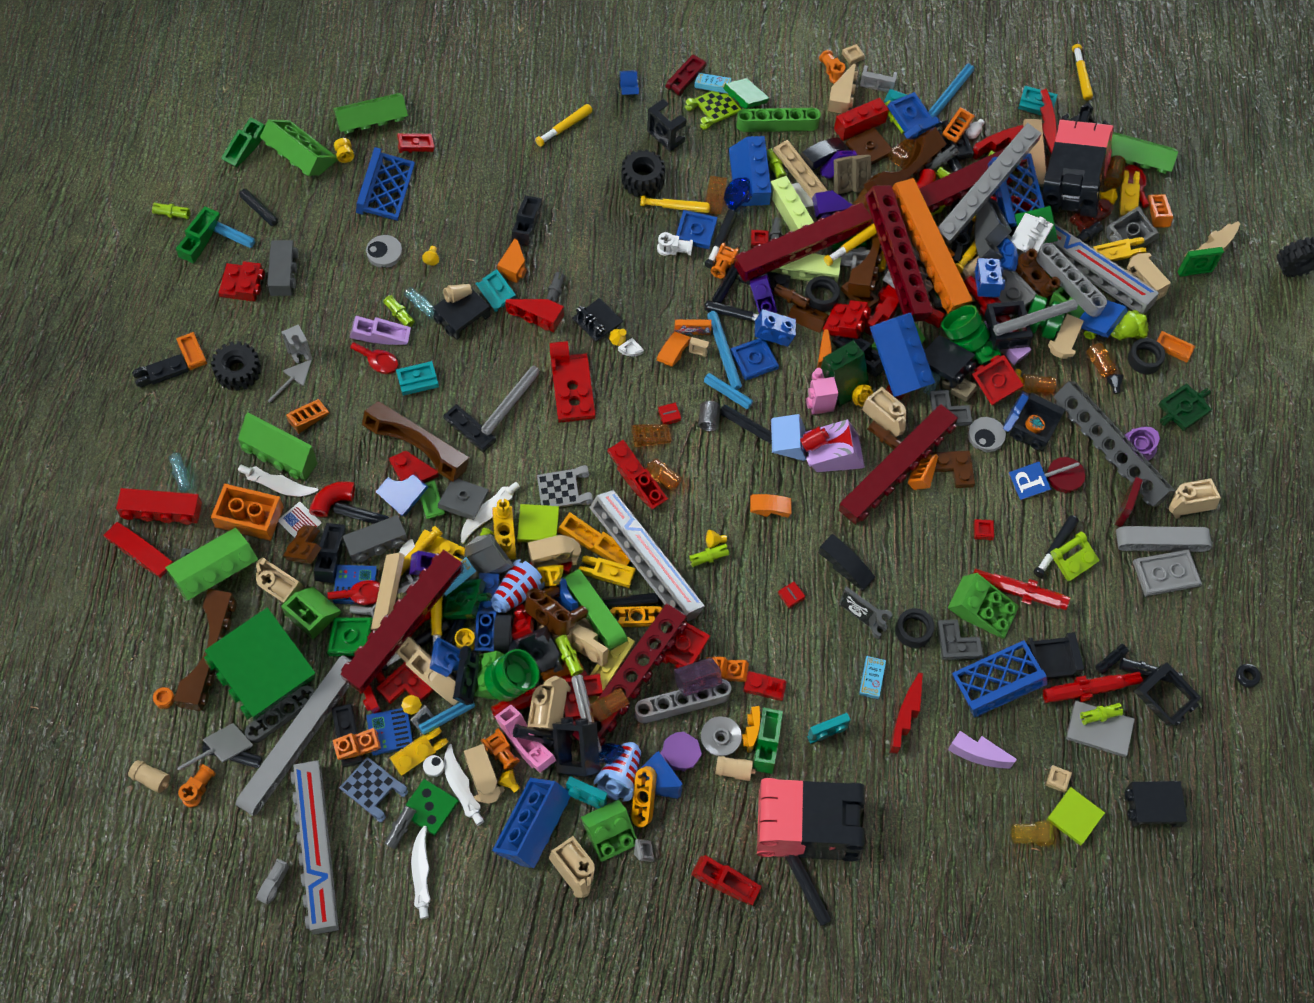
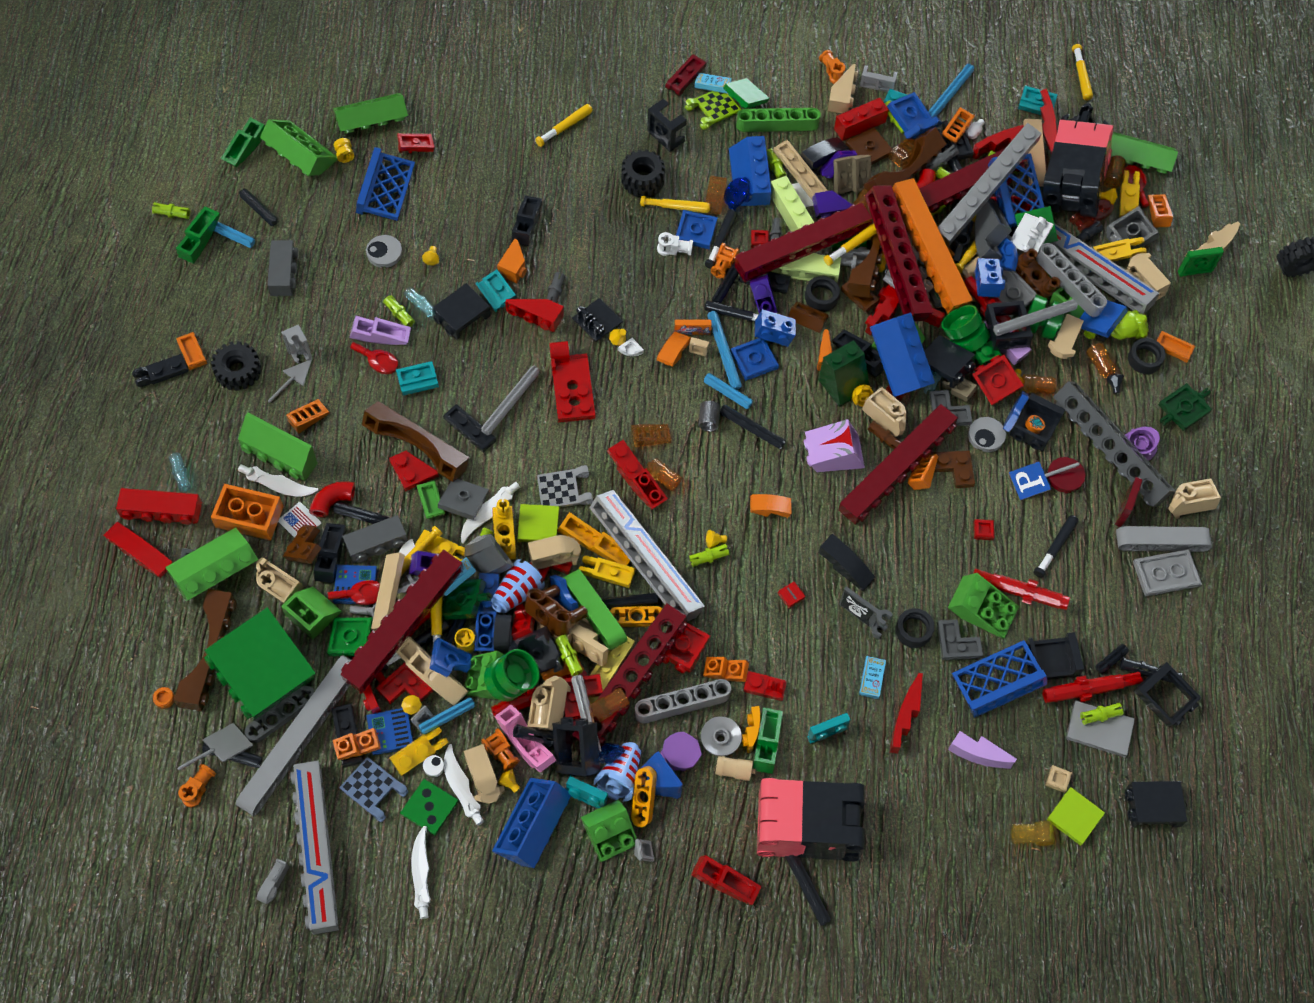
(149, 776): tan piece -> none
(242, 281): red plate -> none
(400, 826): dark grey pin -> none
(402, 494): tile -> none
(456, 292): tan cone -> none
(466, 675): black hinge -> none
(551, 574): yellow slope -> none
(568, 860): tan piece -> none
(629, 82): blue slope -> none
(669, 413): red tile -> none
(698, 677): clear purple brick -> none
(786, 436): light blue slope -> none
(791, 296): reddish brown pin -> none
(814, 439): red brick -> none
(822, 393): bright pink brick -> none
(848, 319): red plate -> none
(853, 54): tan tile -> none
(1078, 561): lime plate -> none
(1254, 672): black piece -> none

